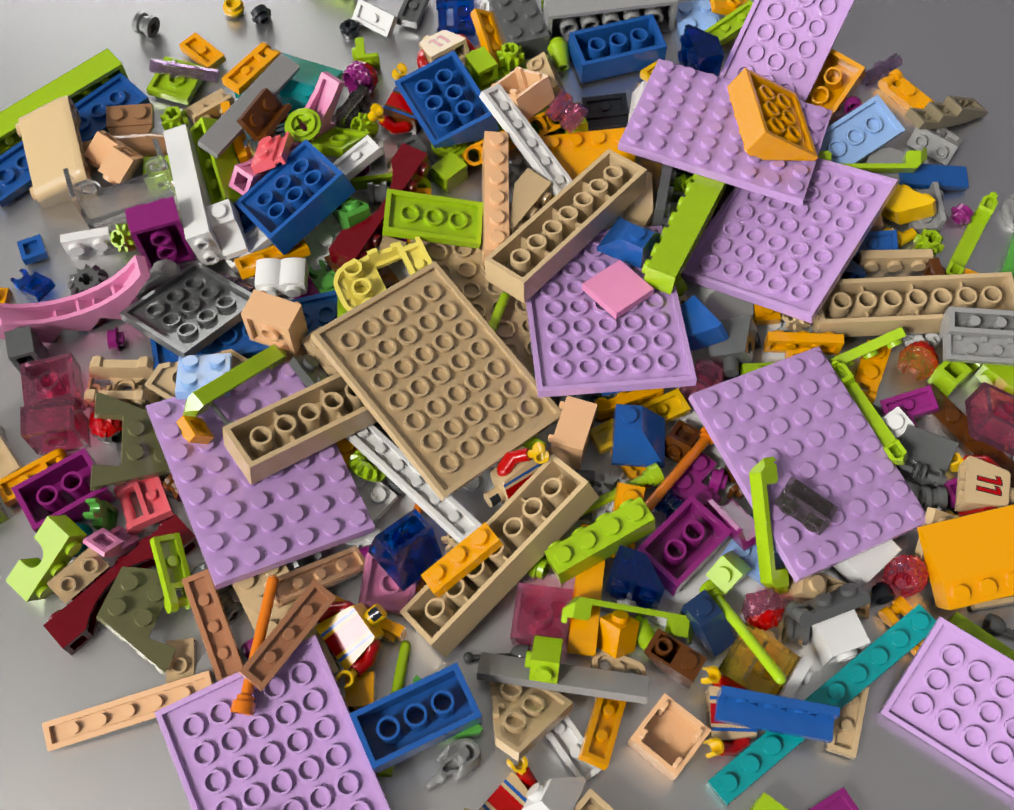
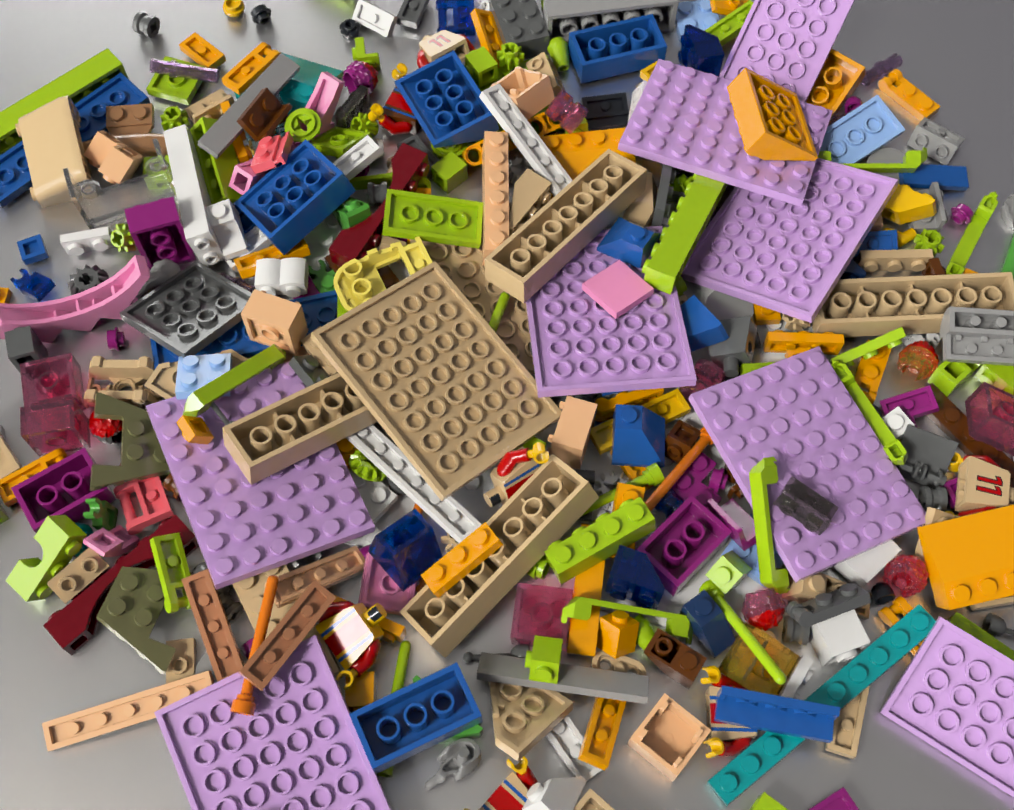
(950, 113): dark tan slope -> none

